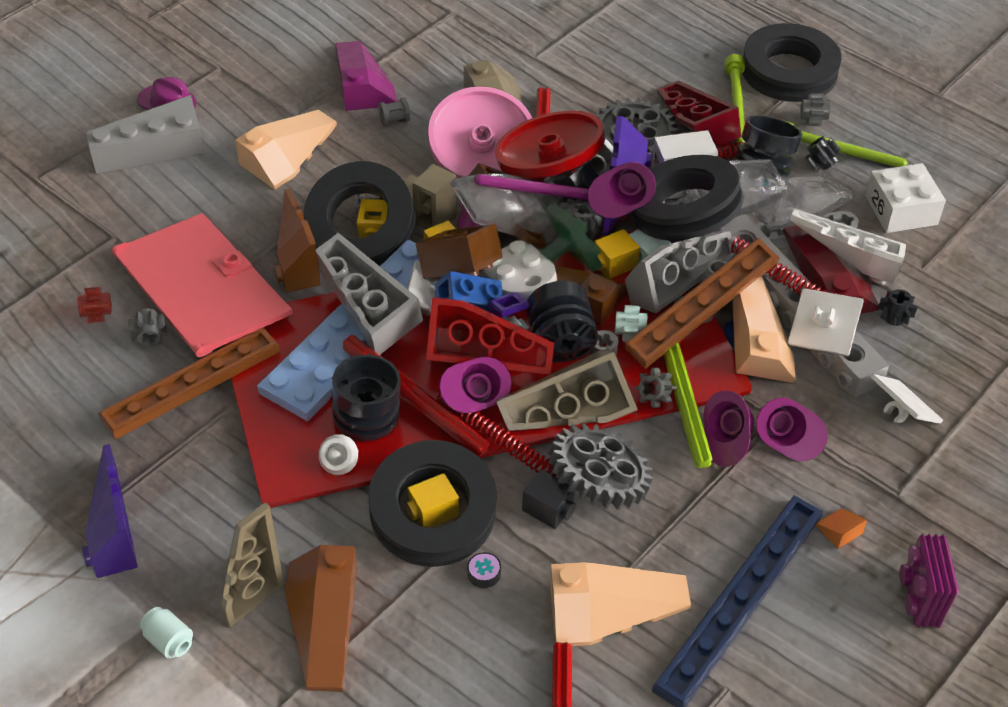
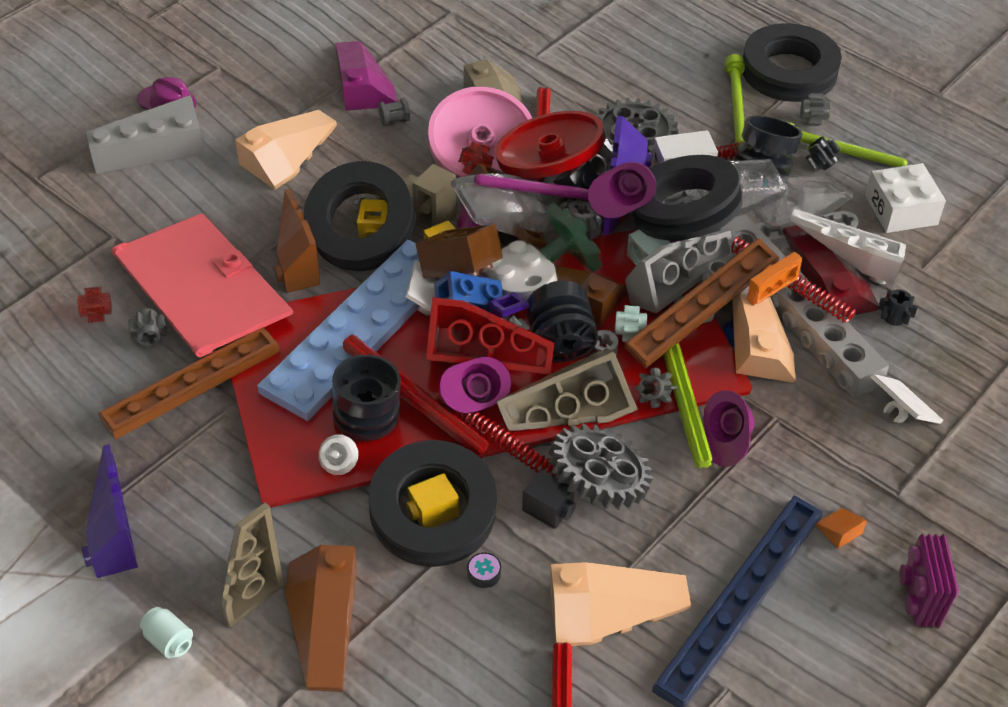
(370, 295): light grey wedge -> none
(473, 155): none -> clear red gear
(617, 253): yellow brick -> none
(702, 112): dark red wedge -> none
(774, 278): none -> orange plate
(791, 429): magenta piece -> none
(825, 322): white piece -> none

